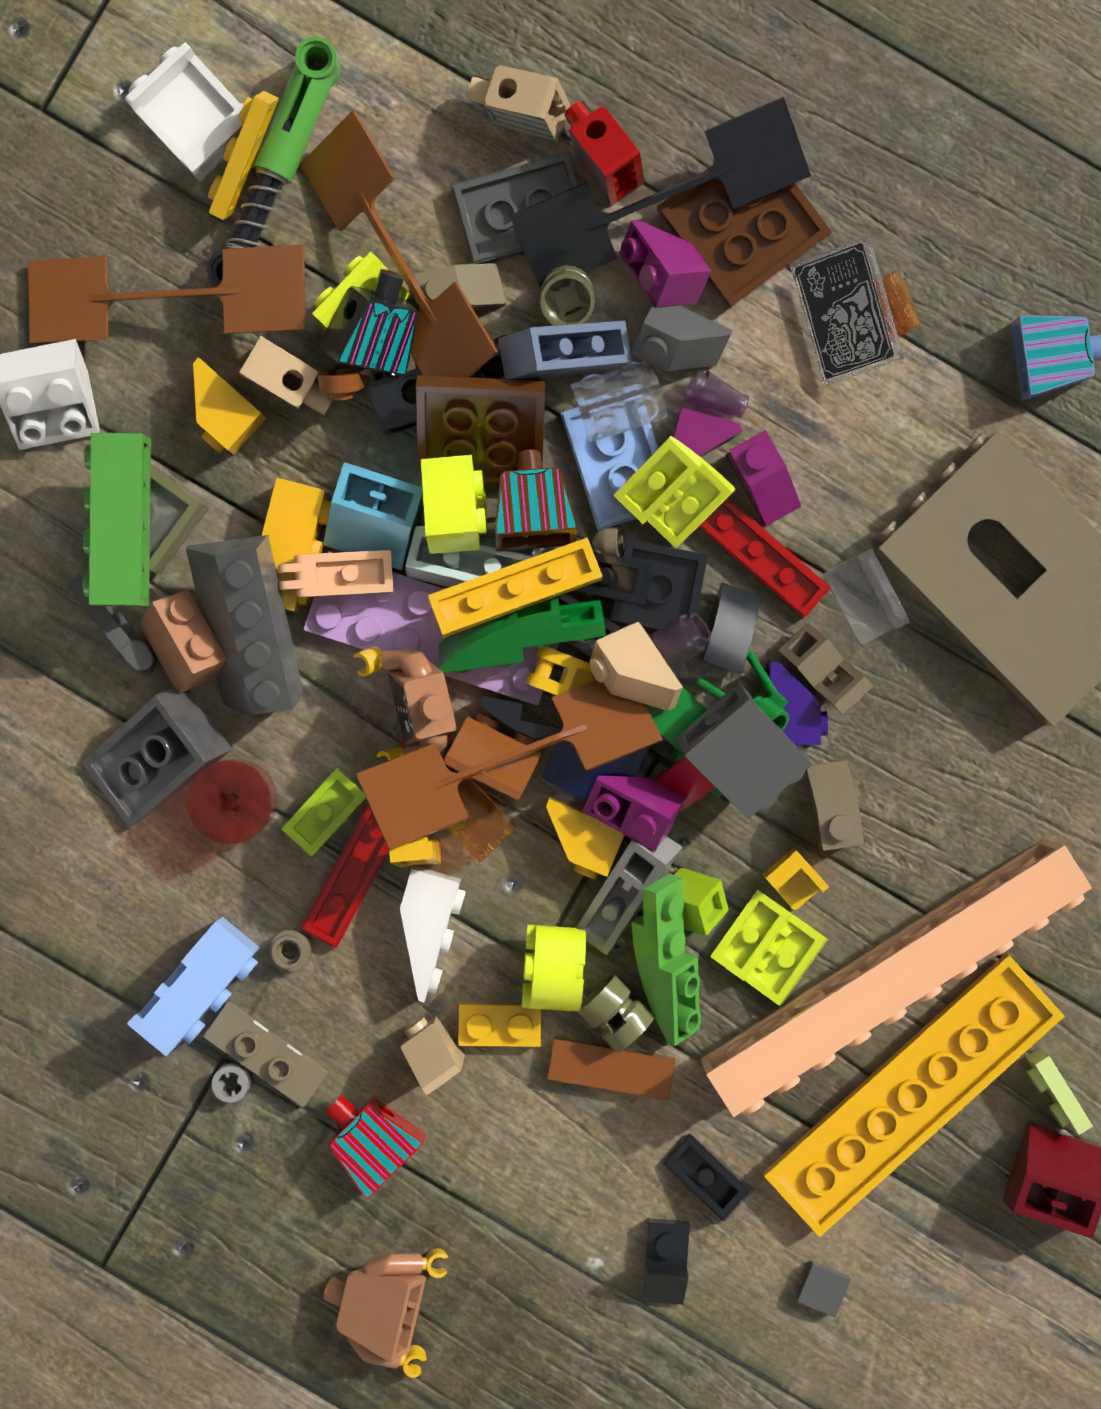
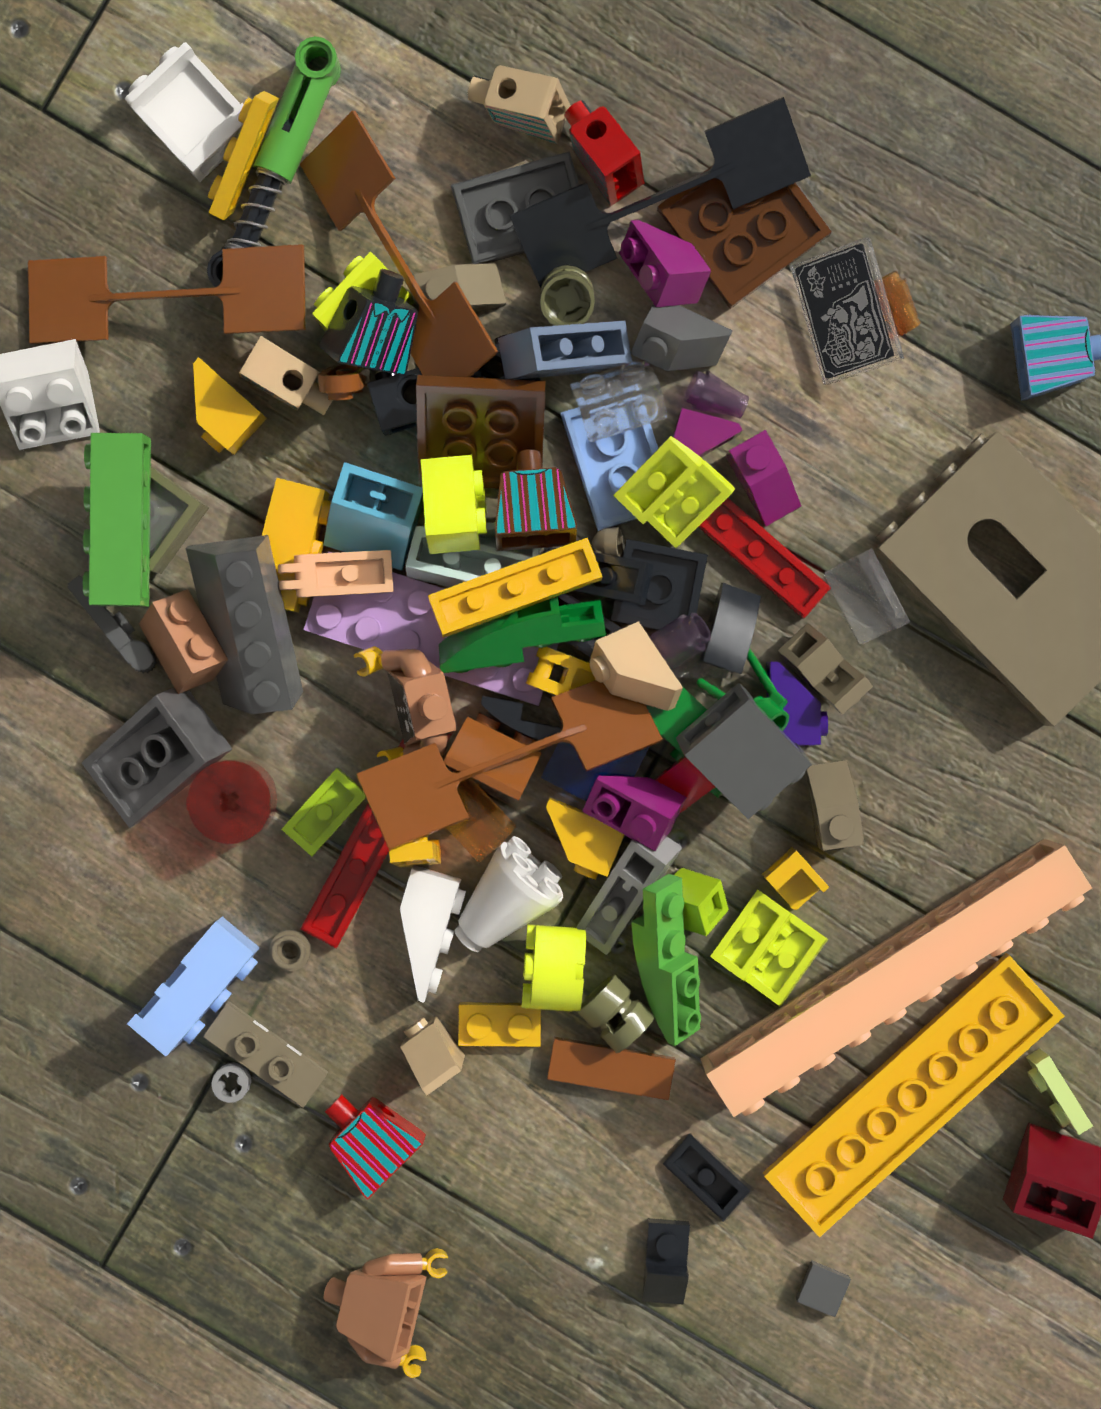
(508, 896): none -> white cone

